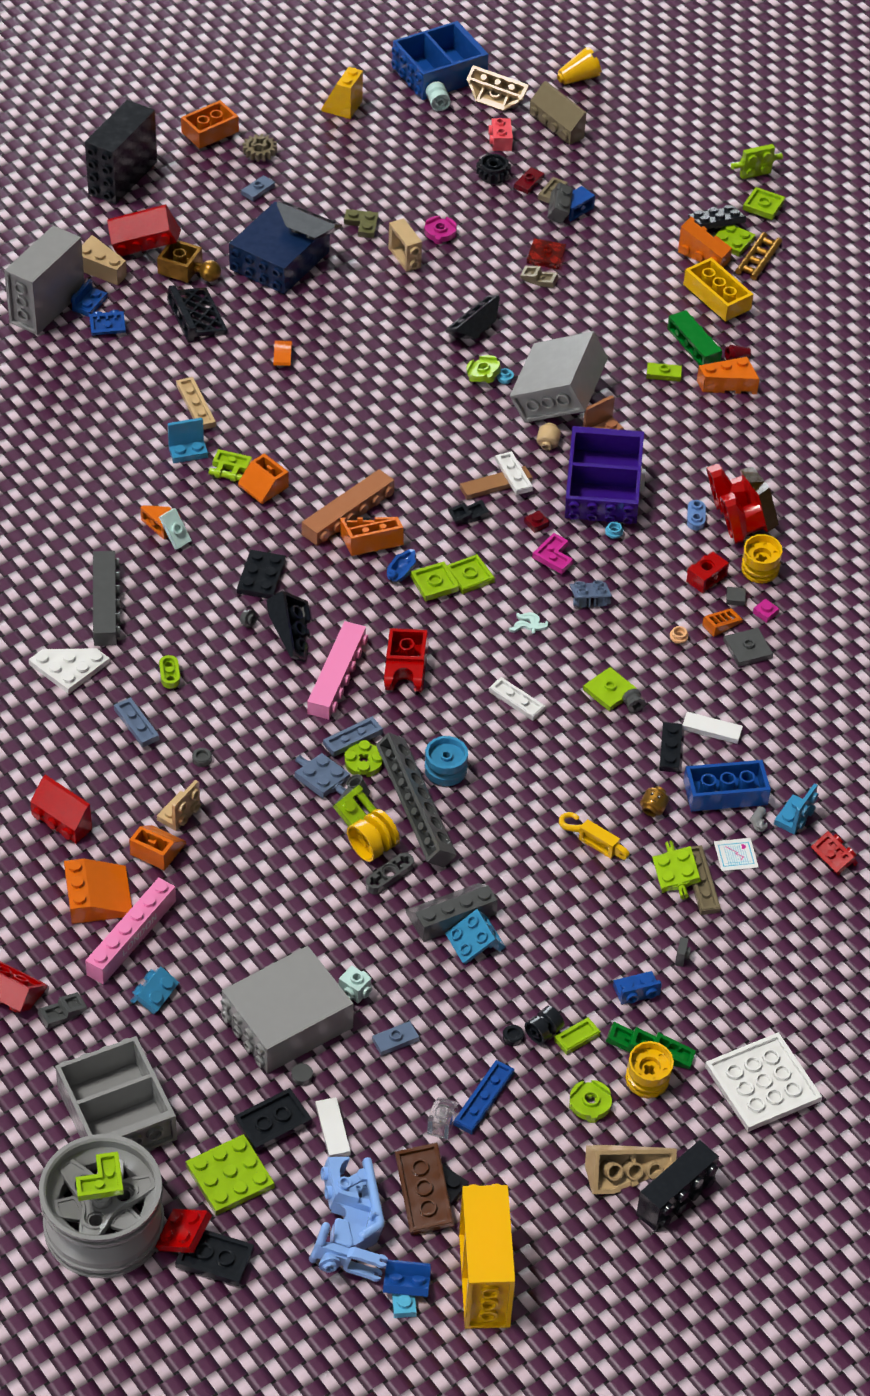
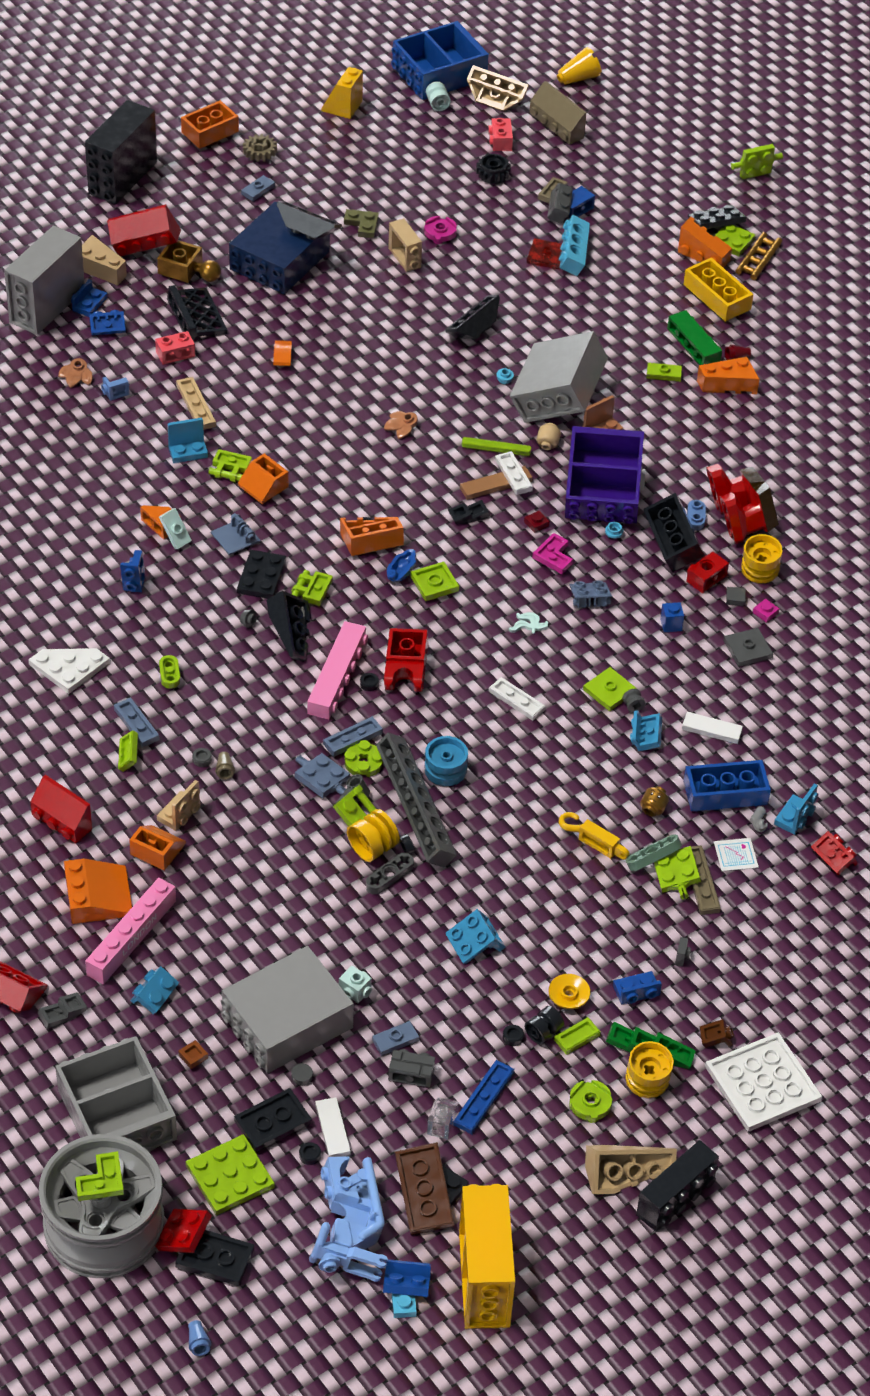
(76, 374): none -> nougat plate
(104, 598): dark grey brick -> none
(116, 388): none -> medium blue bracket
(128, 751): none -> lime plate
(133, 573): none -> blue bracket
(175, 347): none -> coral brick
(193, 1054): none -> dark orange plate
(198, 1339): none -> medium blue cone
(224, 767): none -> dark tan cone
(235, 535): none -> sand blue hinge
(309, 1153): none -> black tile
(317, 587): none -> lime plate
(348, 505): nougat brick -> none
(369, 681): none -> black tile
(402, 423): none -> nougat plate
(406, 844): none -> black tile
(411, 1068): none -> dark grey brick
(443, 913): dark grey slope -> none
(471, 573): lime tile -> none
(483, 369): lime plate -> none
(496, 446): none -> lime axle
(529, 180): dark red plate -> none
(534, 275): dark tan slope -> none
(569, 985): none -> yellow dish
(574, 245): none -> medium azure brick
(646, 731): none -> dark azure bracket
(653, 852): none -> sand green beam
(670, 747): black plate -> none
(672, 617): none -> blue brick
(674, 532): none -> black brick
(679, 635): light nougat plate -> none
(716, 629): orange slope -> none
(716, 1033): none -> reddish brown bracket
(763, 203): lime plate -> none

